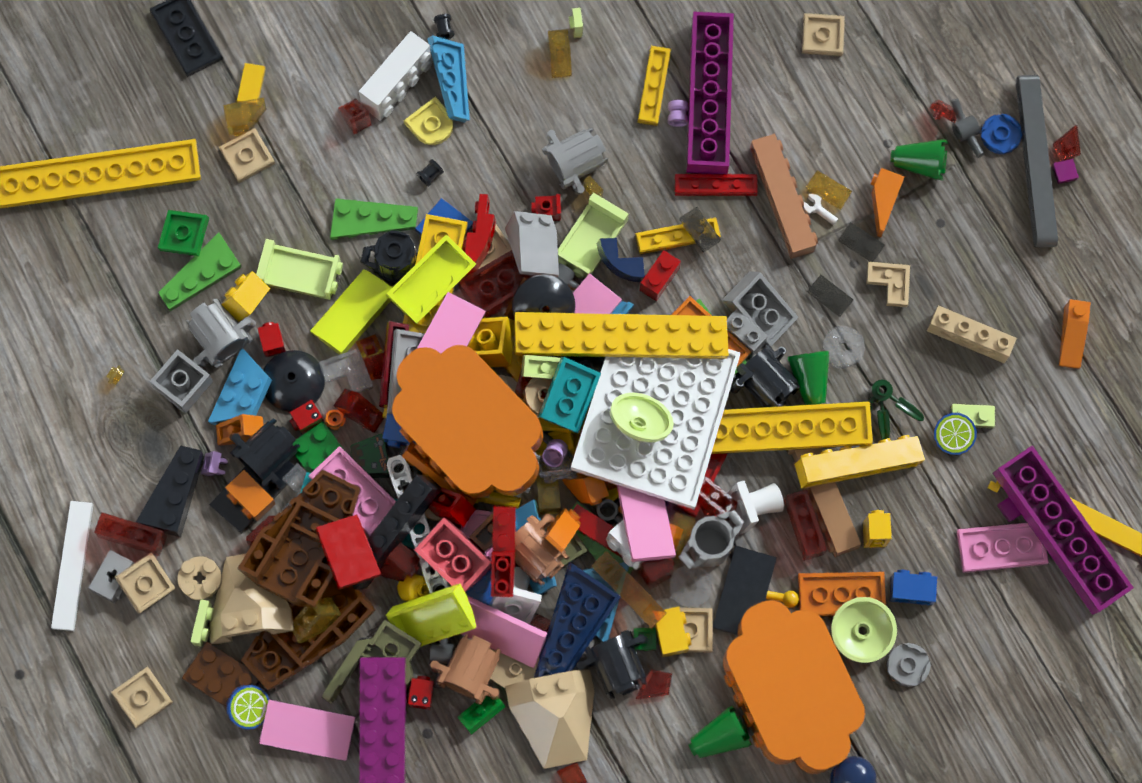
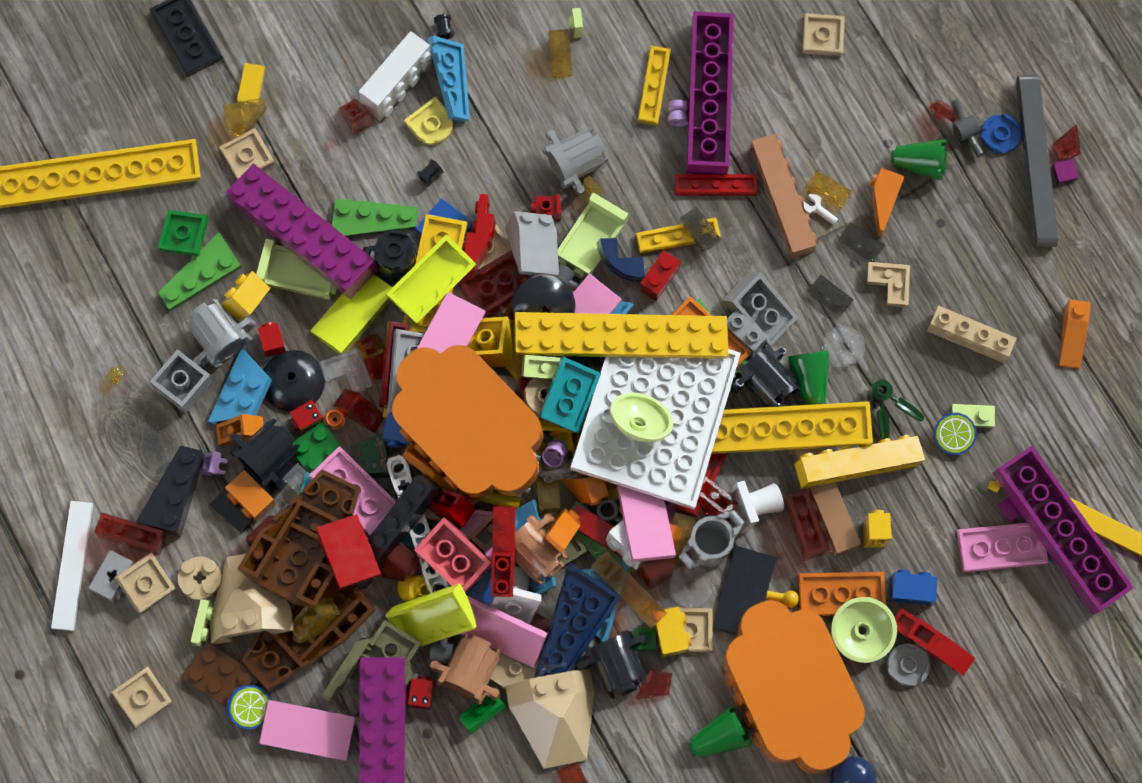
(302, 231): none -> magenta brick
(933, 642): none -> red slope

